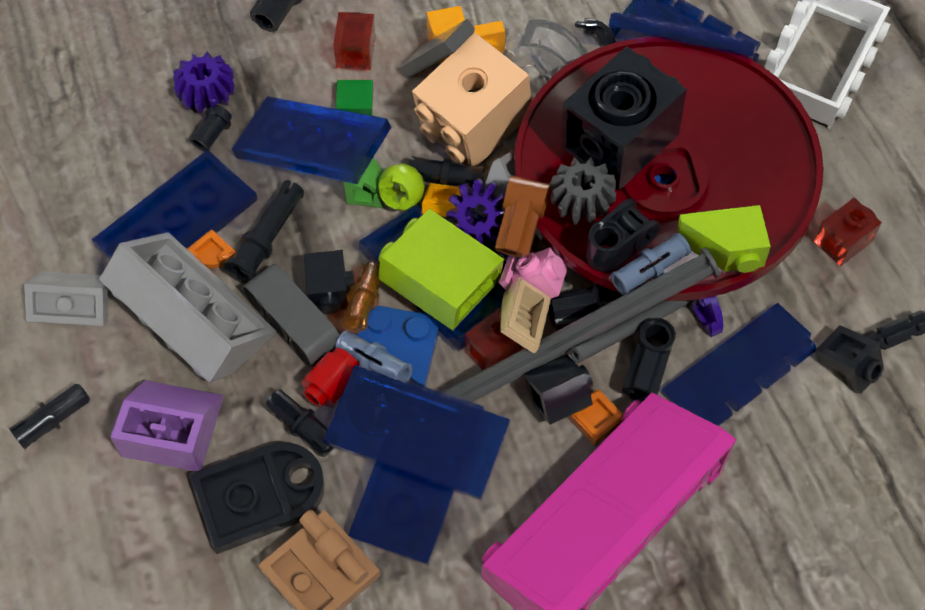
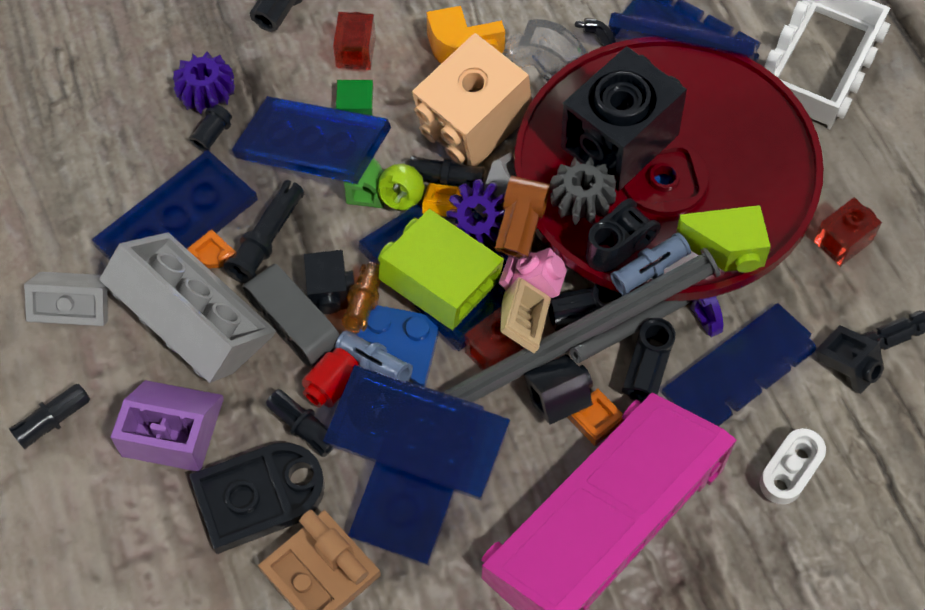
(437, 49): dark grey tile -> none
(791, 468): none -> white plate

